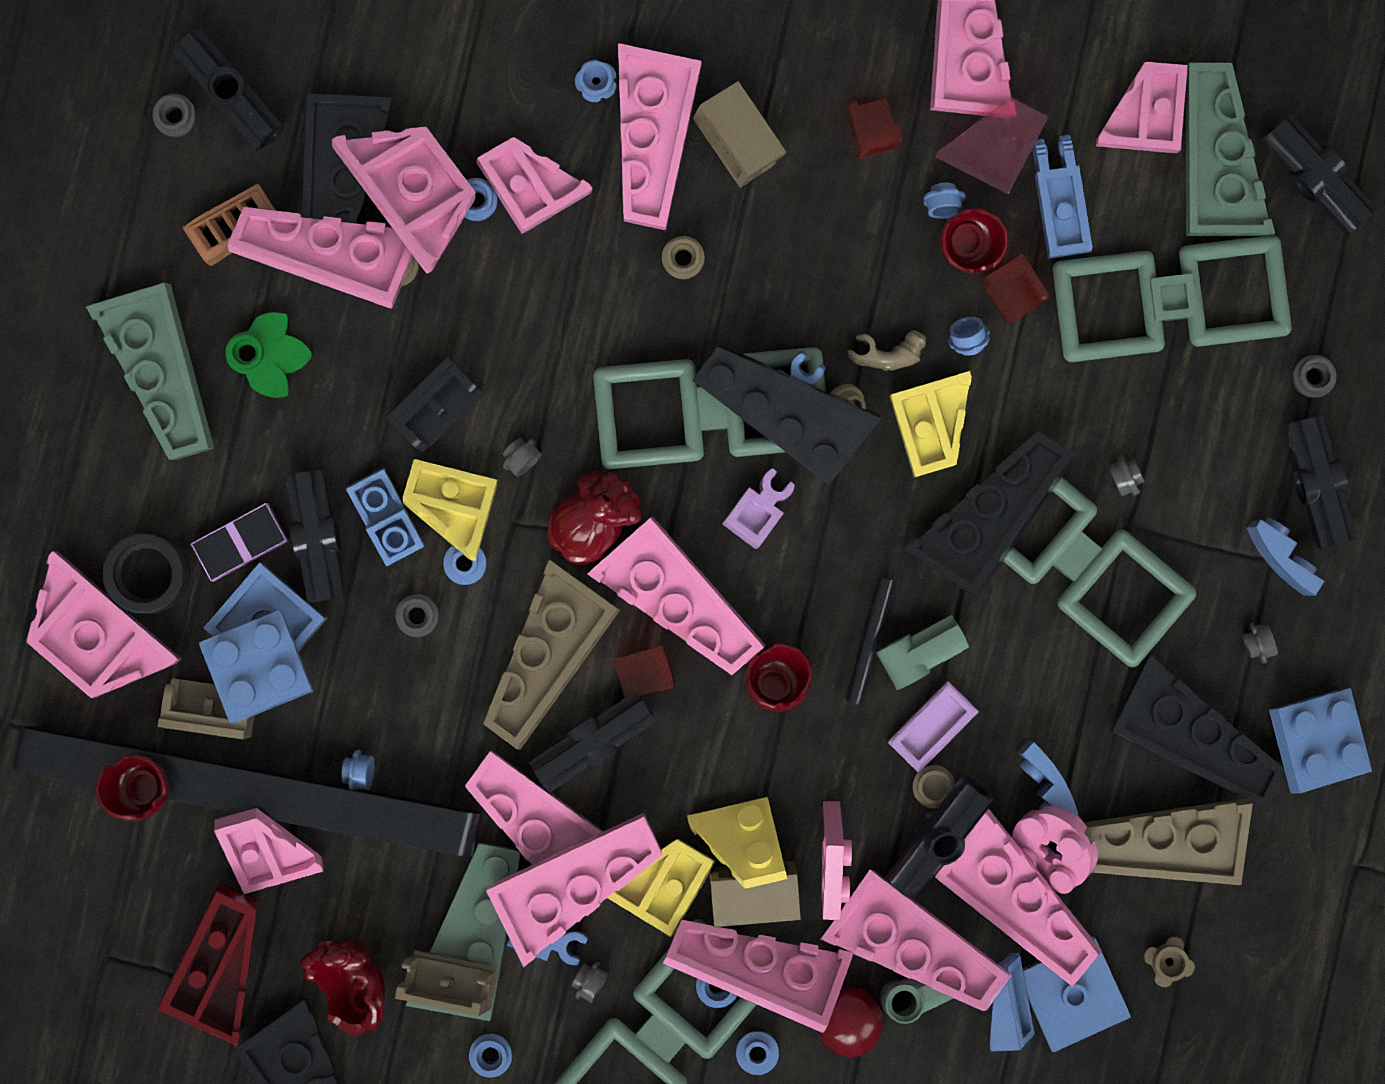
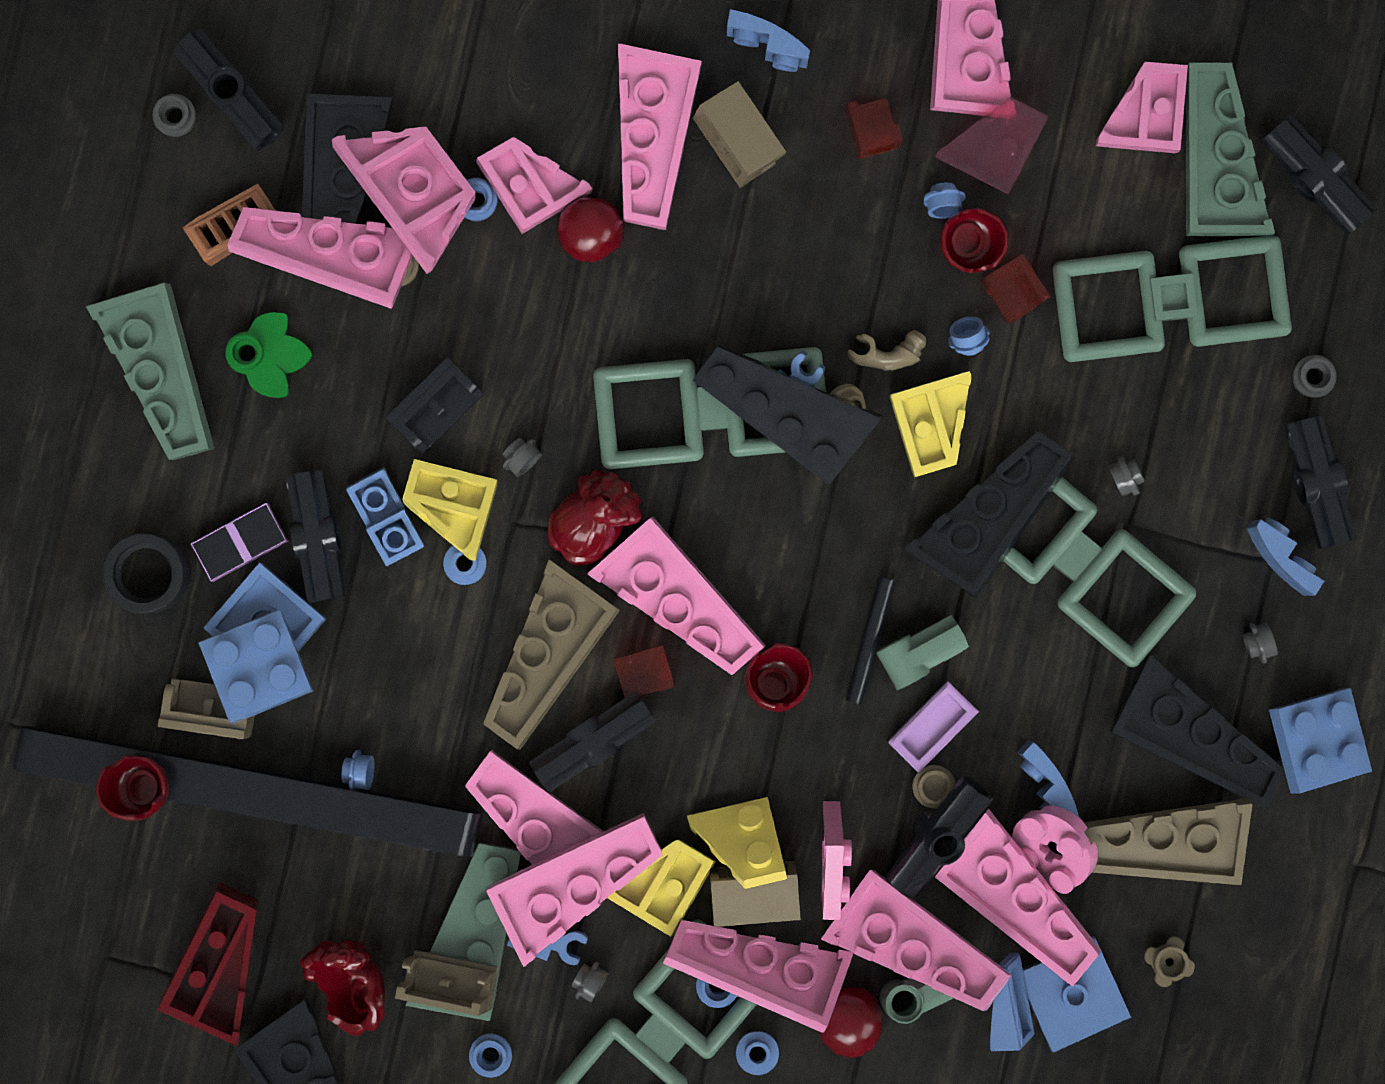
(90, 634): bright pink wing -> none
(263, 851): bright pink wing -> none
(403, 615): dark grey plate -> none
(590, 229): none -> dark red hair
(591, 70): medium blue plate -> none
(687, 244): dark tan plate -> none
(755, 513): lavender plate -> none
(782, 47): none -> medium blue slope
(1061, 201): medium blue hinge -> none

